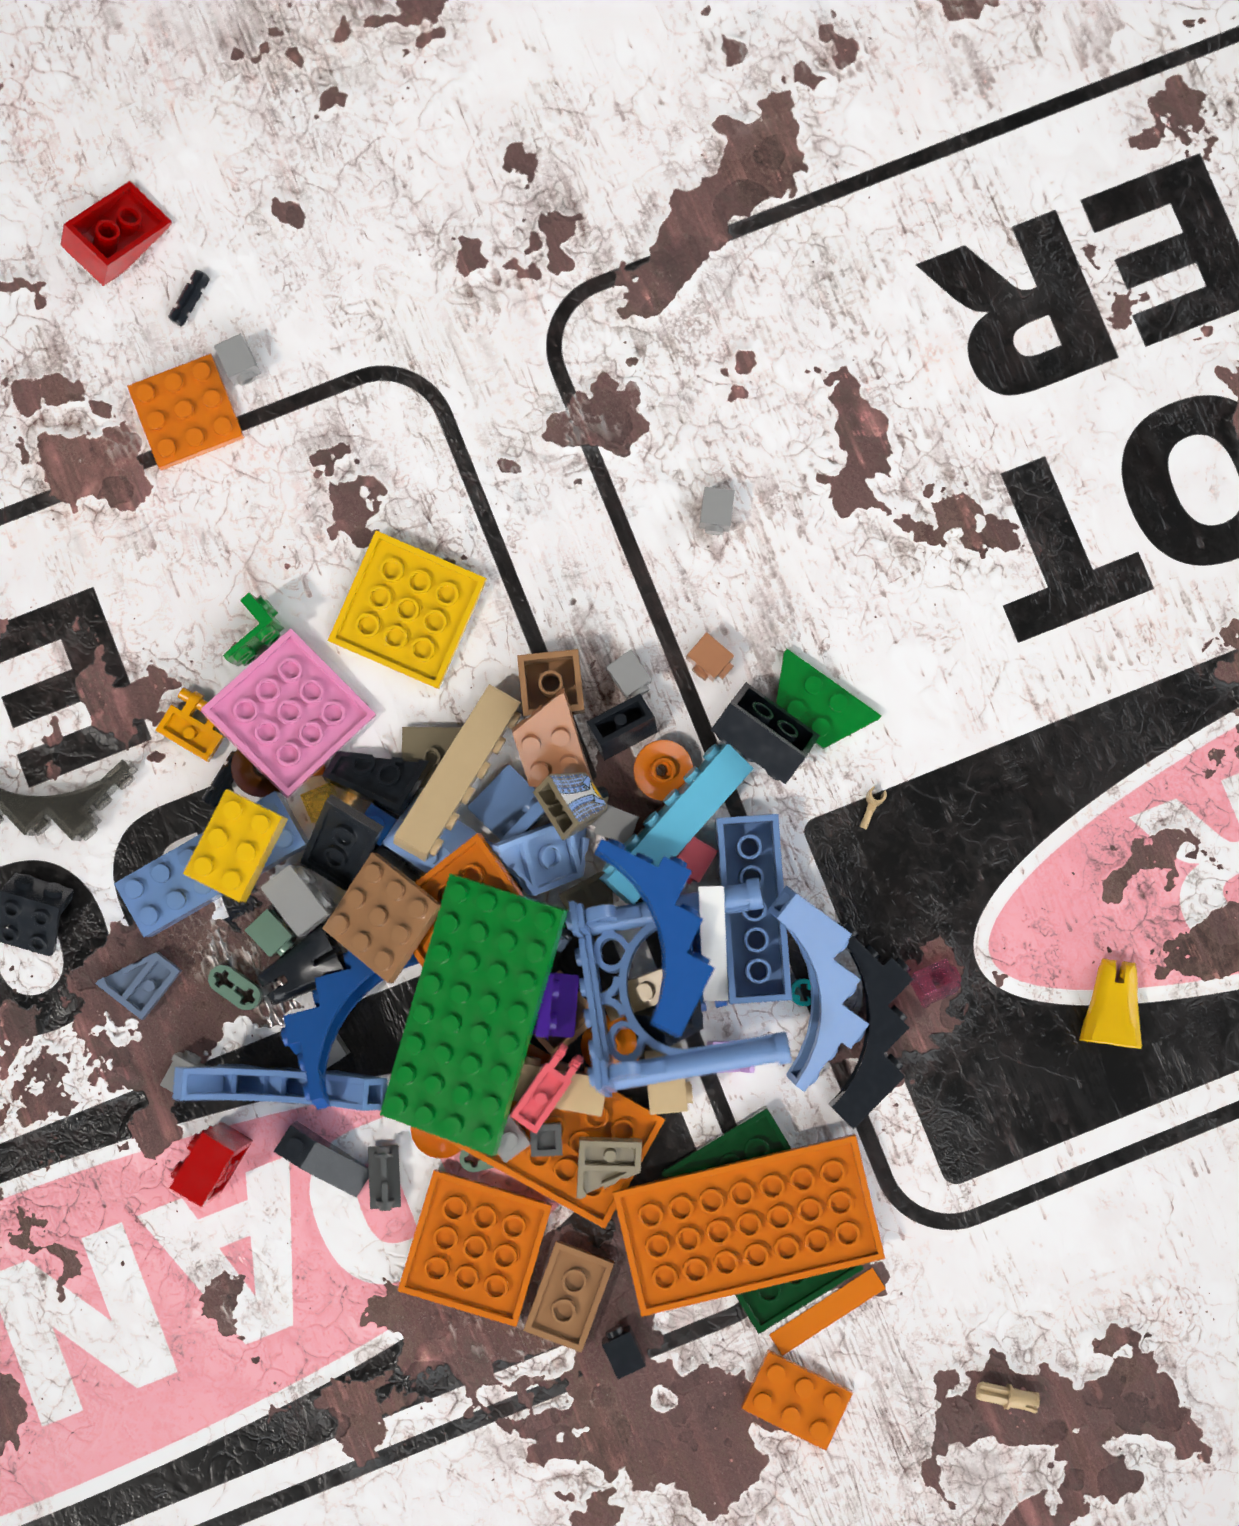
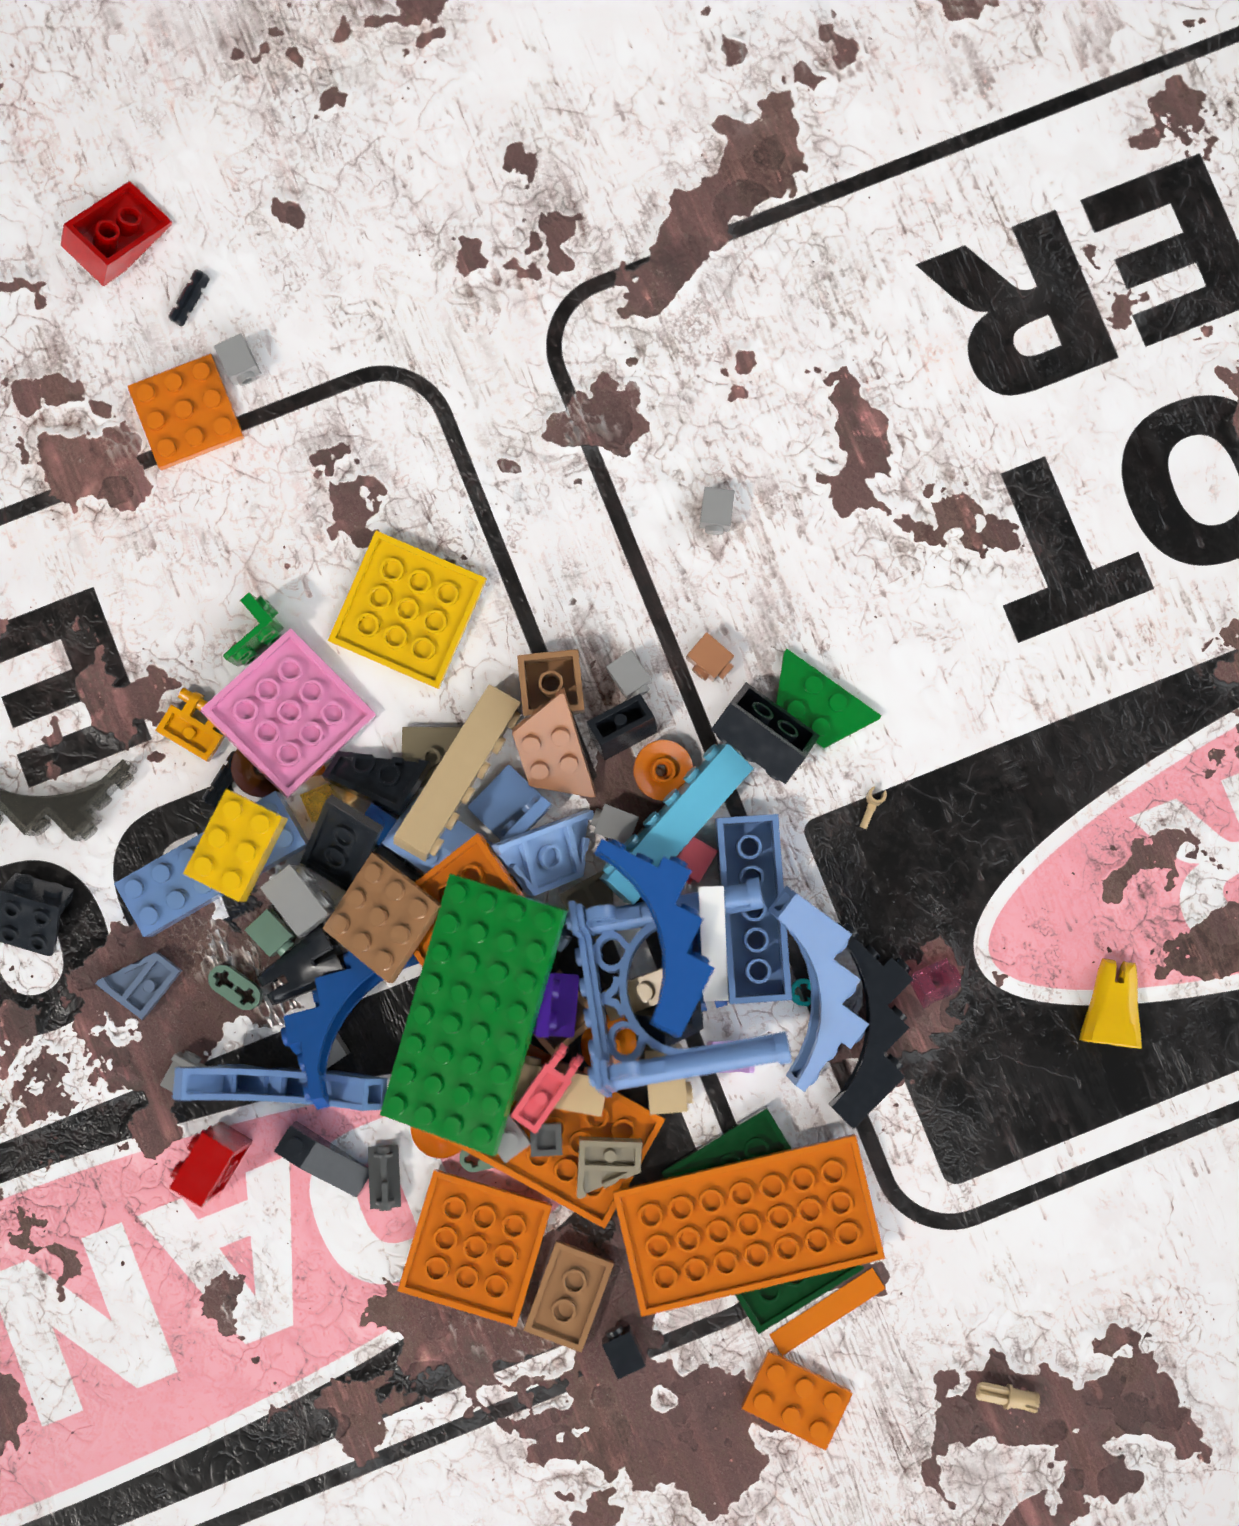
(571, 802): dark tan torso -> none

